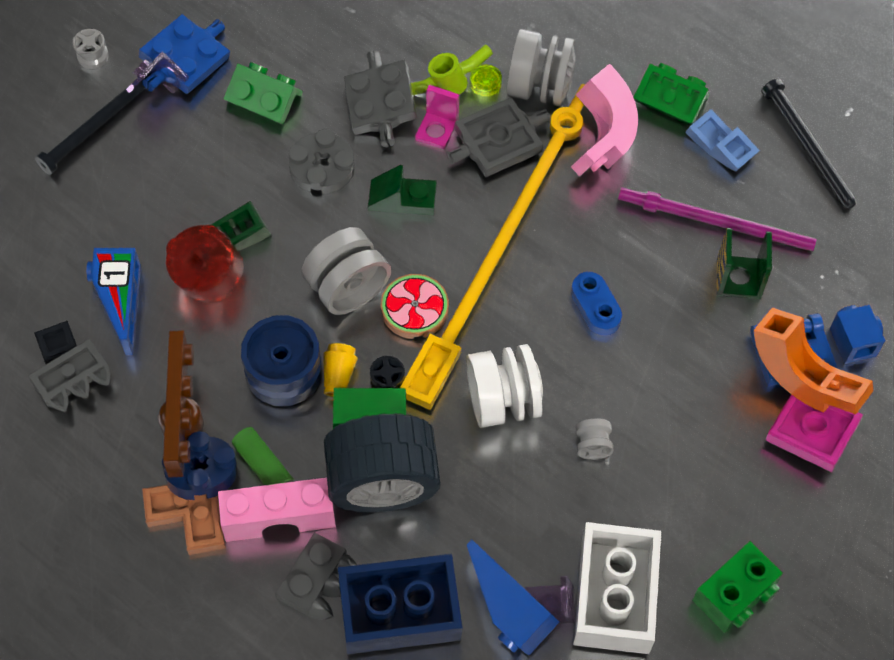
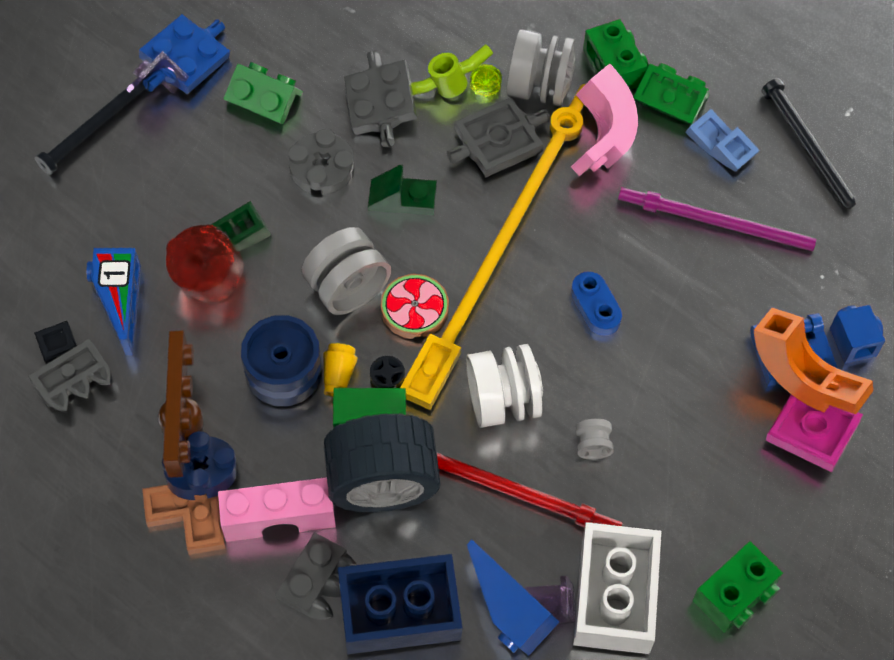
(92, 41): light grey wheel -> none
(272, 466): bright green piece -> none
(441, 109): dark pink bracket -> none
(580, 514): none -> red bar
(615, 46): none -> green brick
(756, 268): dark green piece -> none

